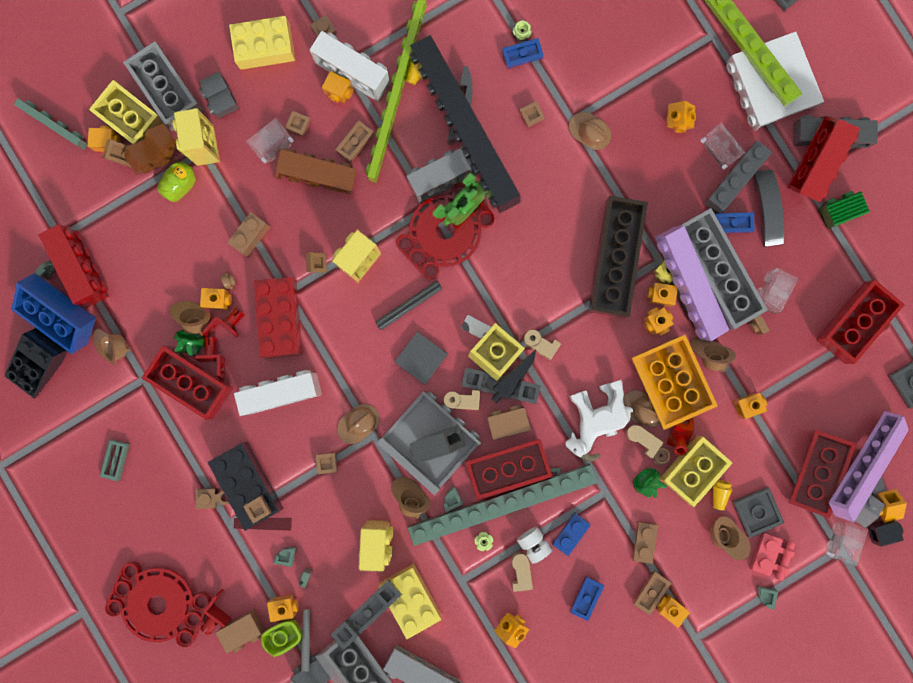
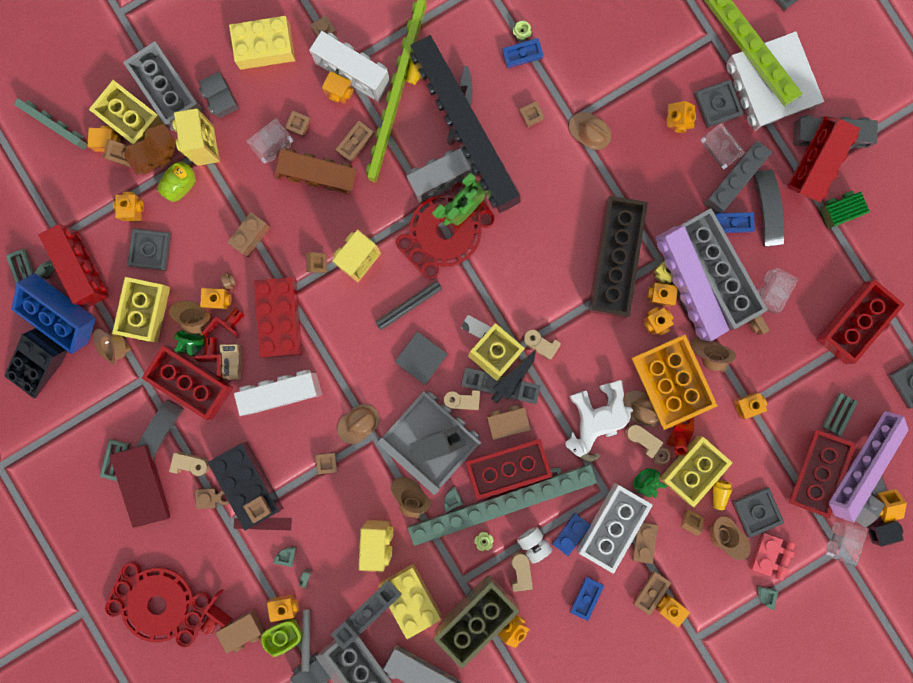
(27, 262): none -> sand green tile
(128, 207): none -> light orange brick
(140, 486): none -> dark red tile
(141, 310): none -> light yellow brick
(149, 249): none -> dark grey tile
(160, 426): none -> dark grey slope
(189, 462): none -> tan leg
(231, 361): none -> tan leg
(475, 621): none -> olive brick
(614, 528): none -> white brick
(692, 522): none -> medium nougat plate
(718, 103): none -> dark grey tile
(846, 417): none -> sand green tile

